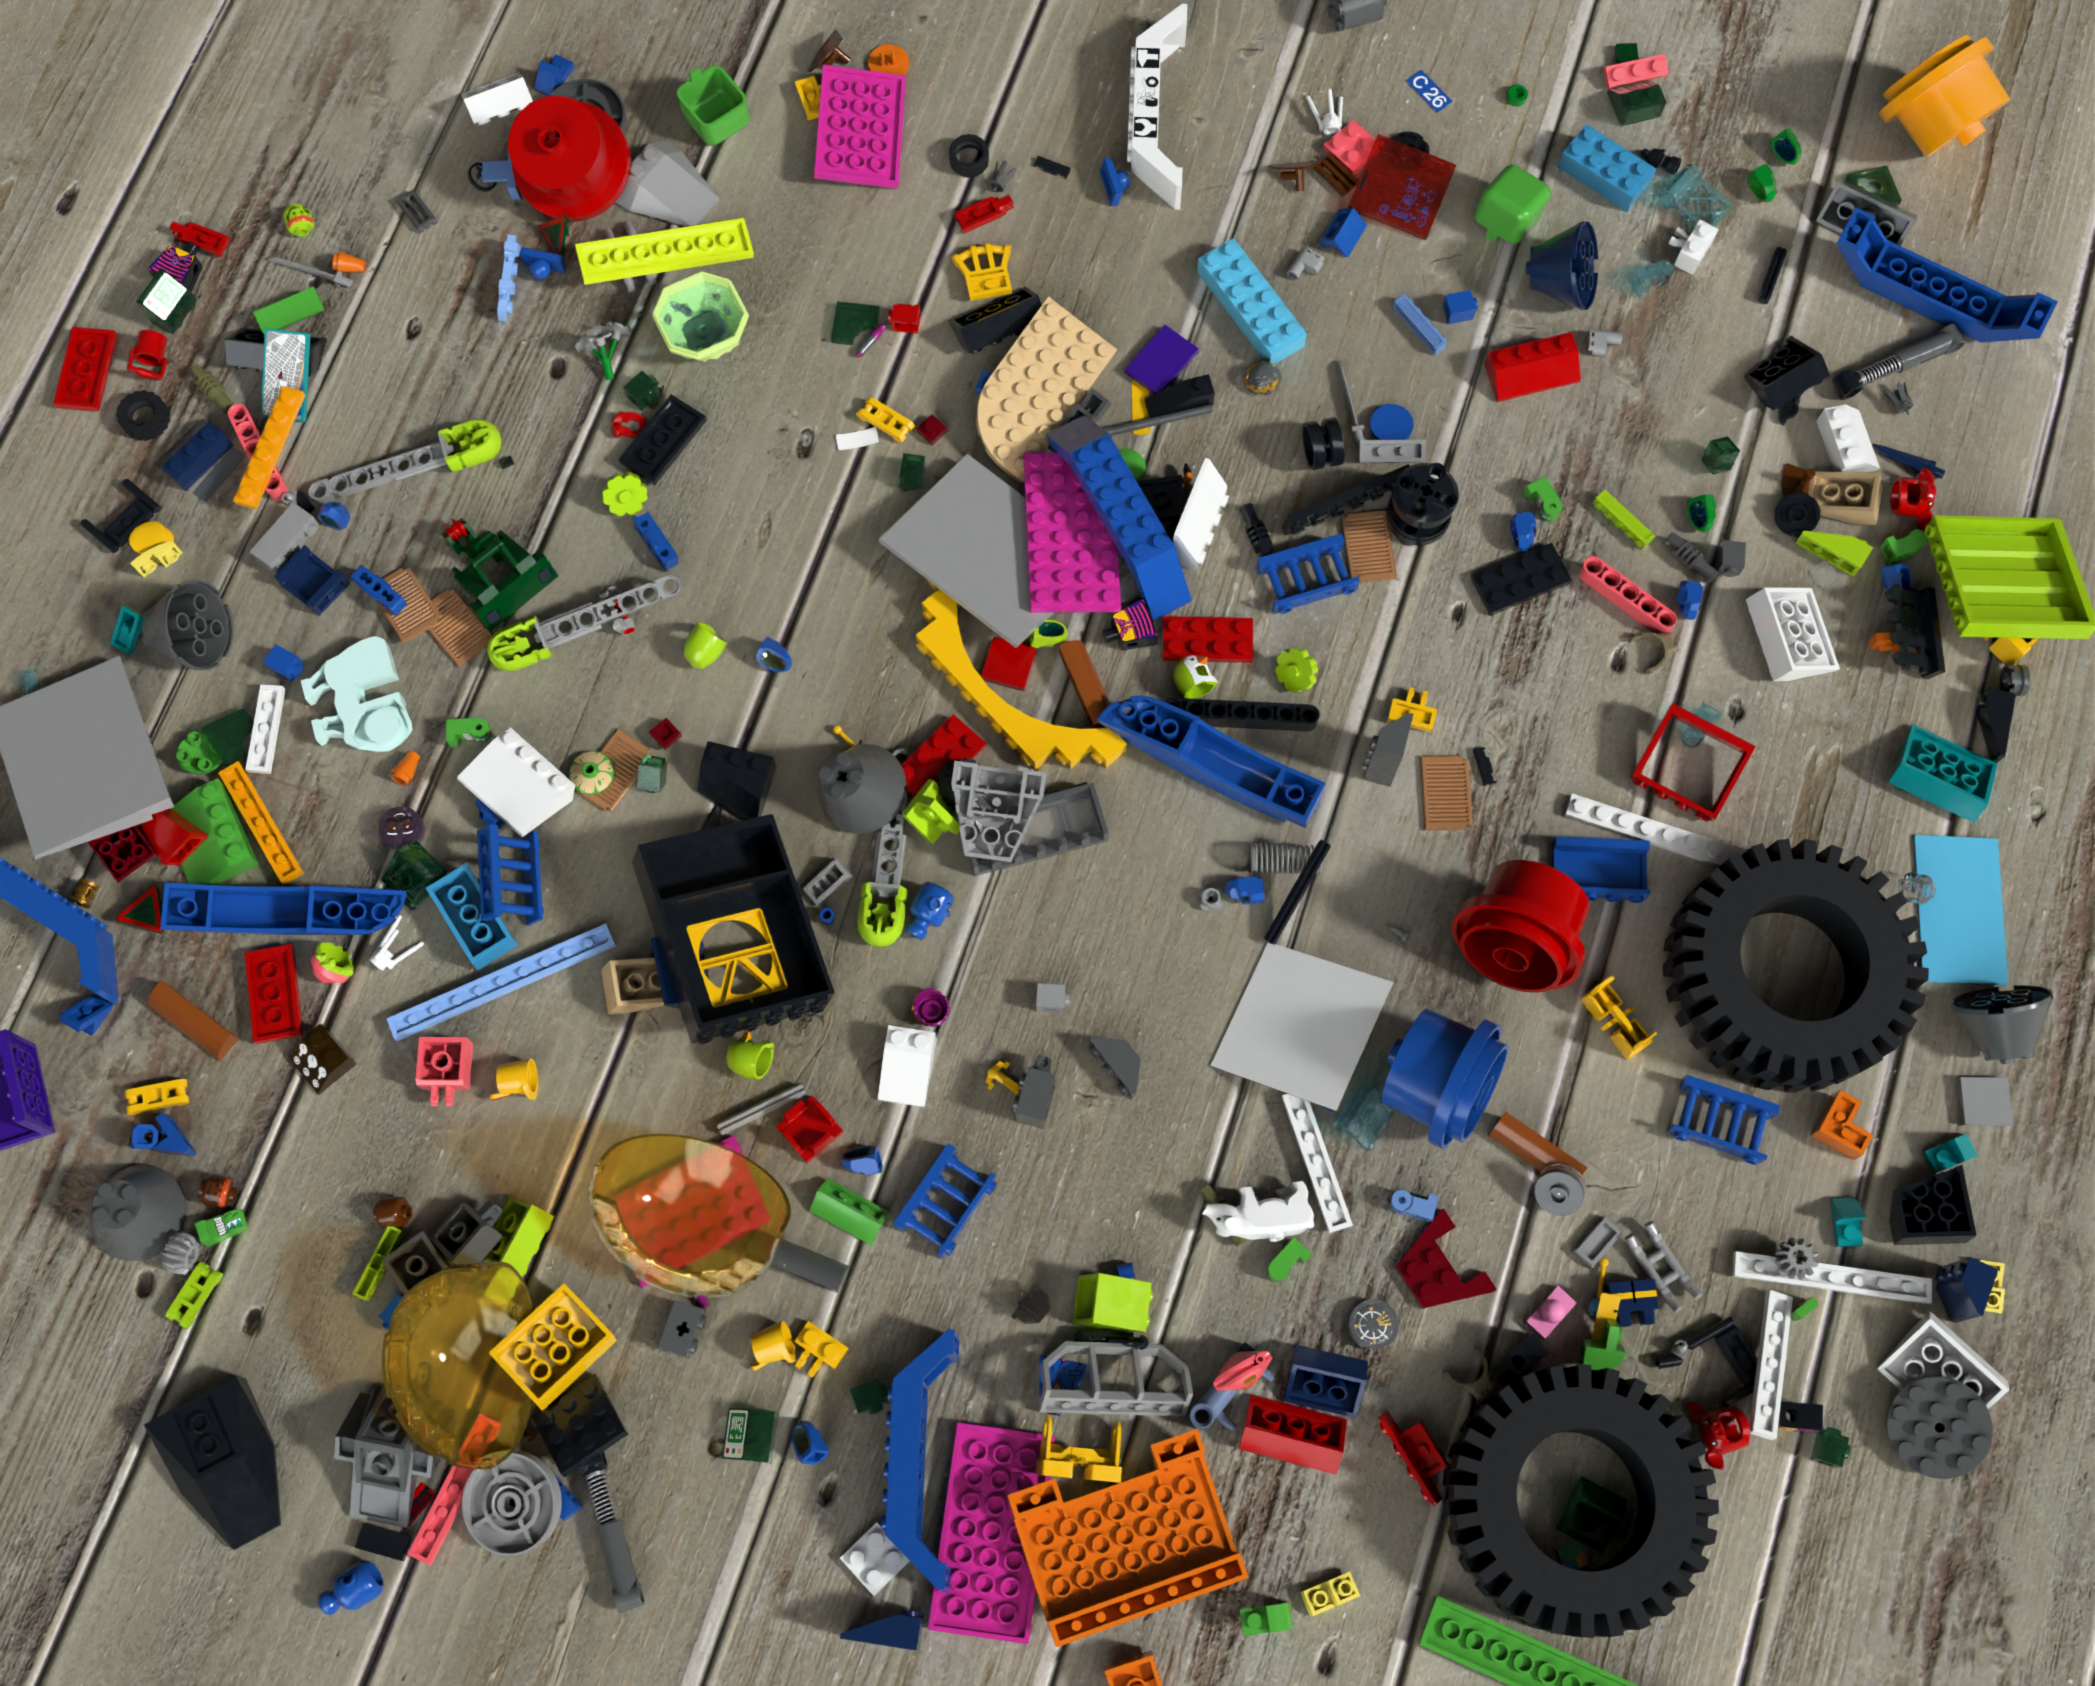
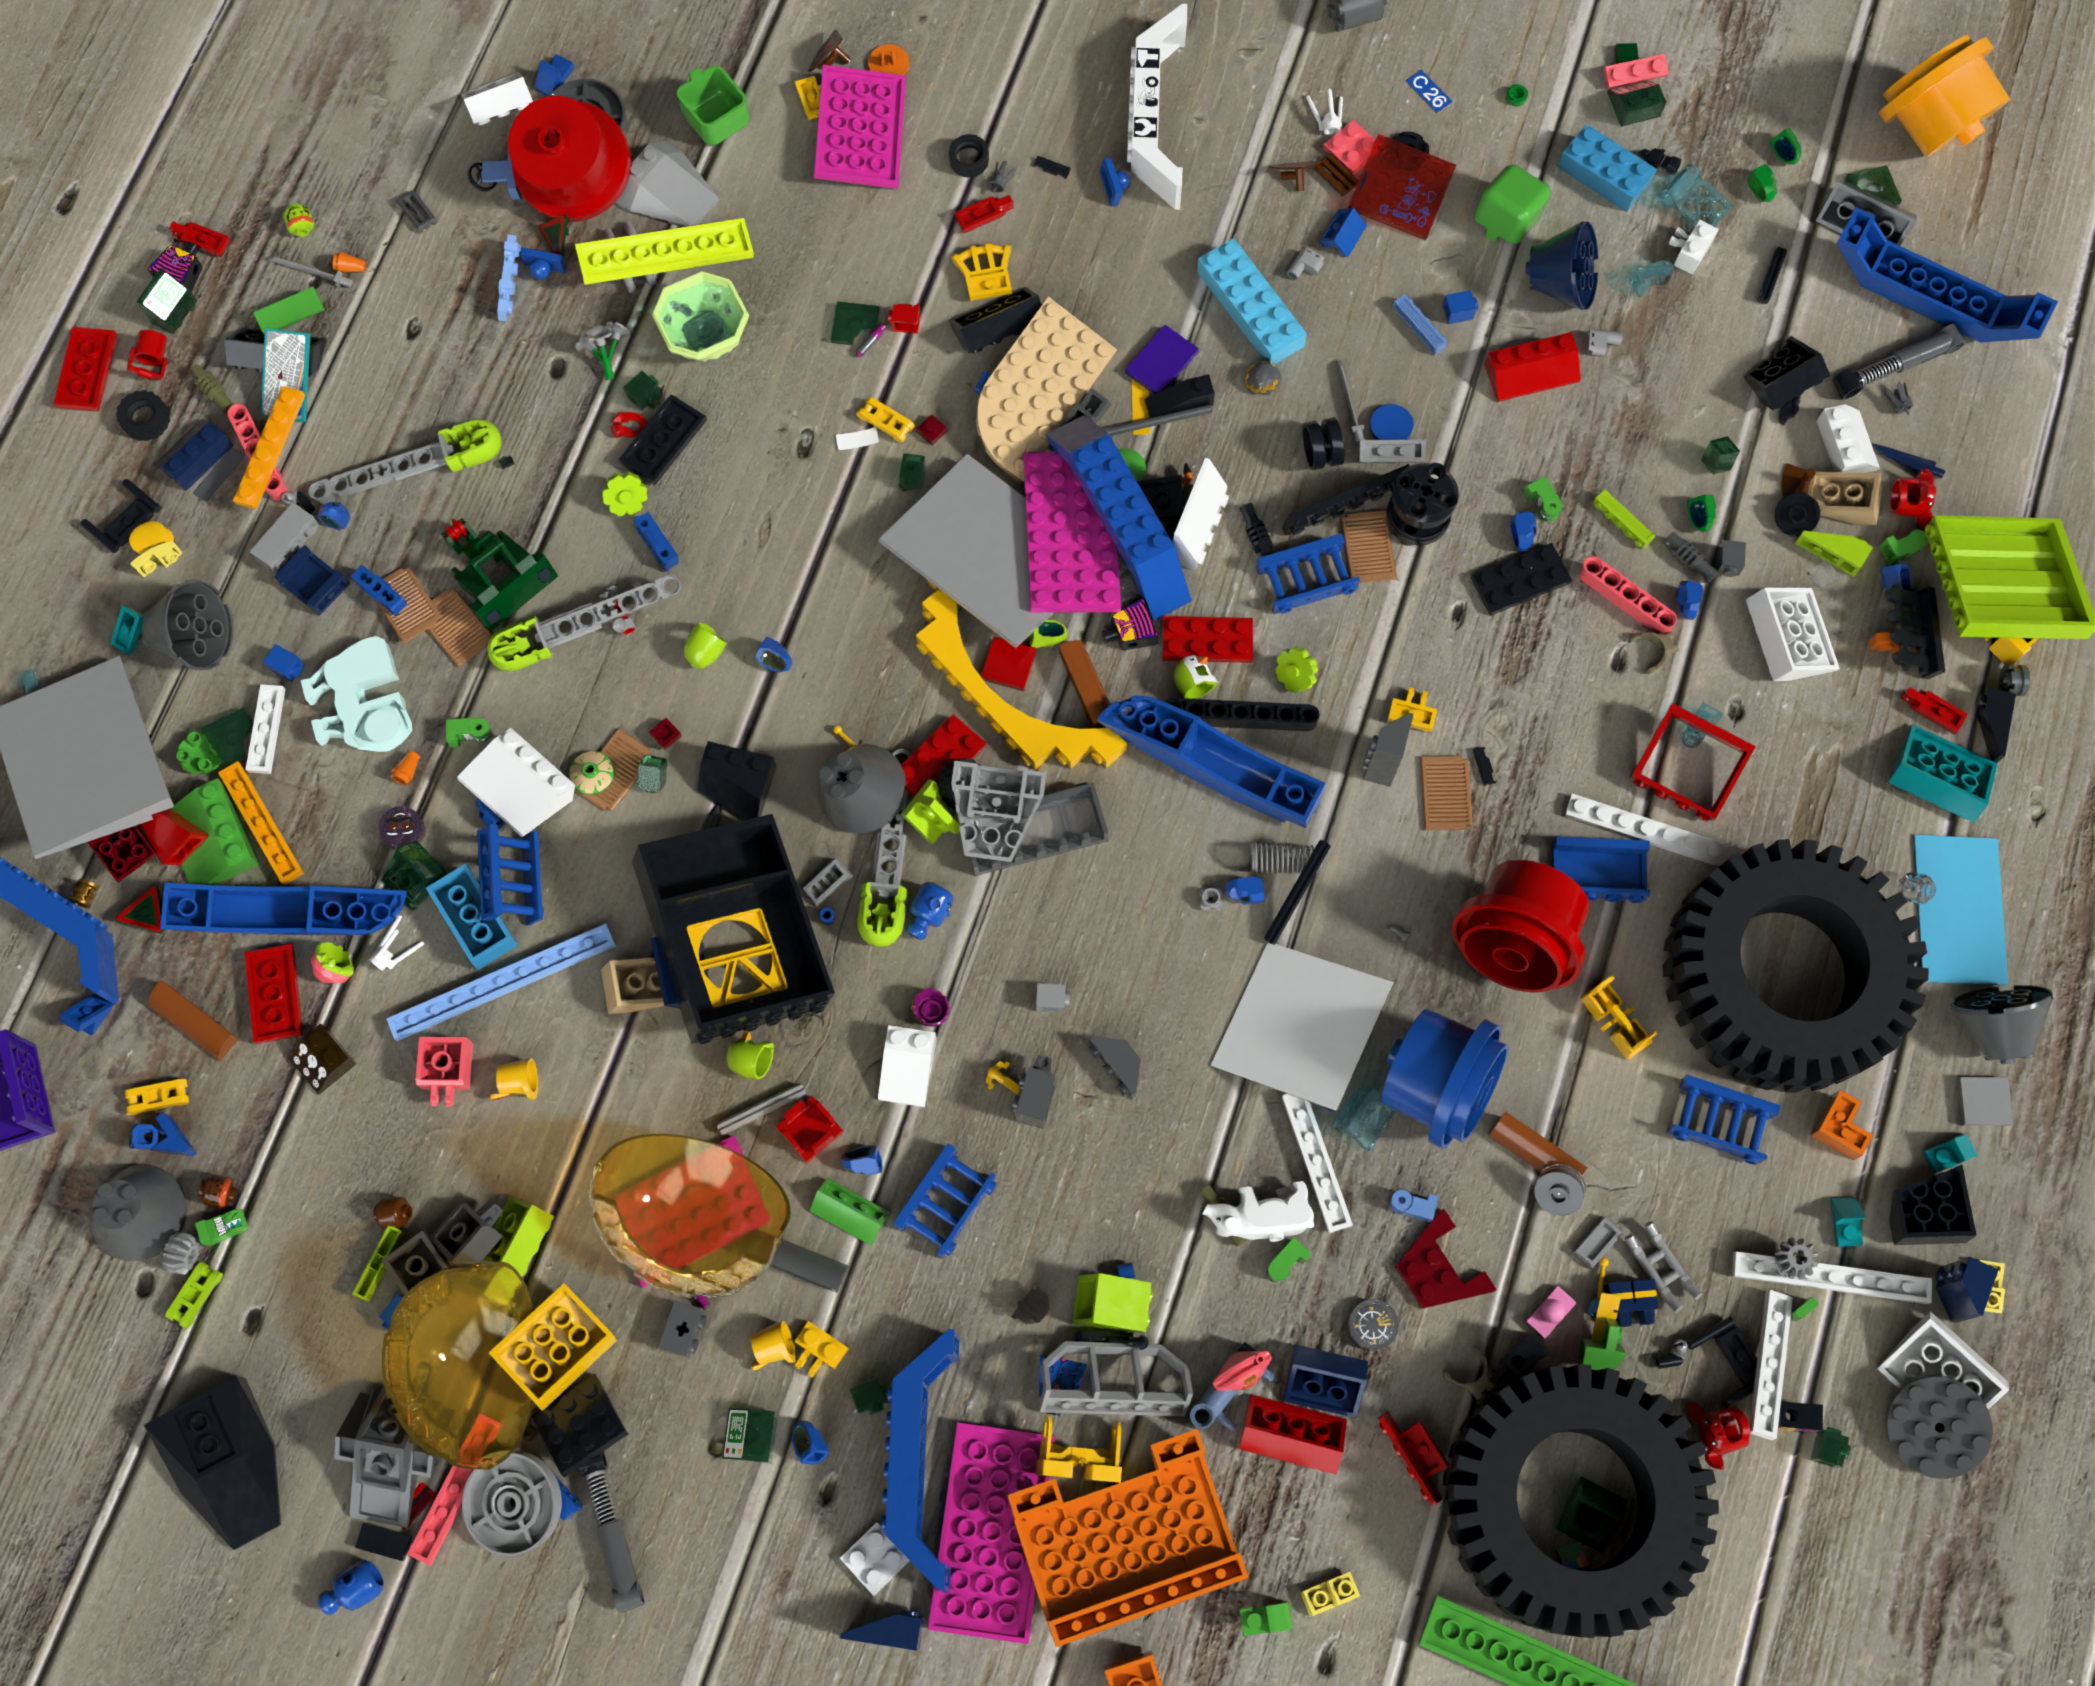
(1935, 709): none -> red hinge

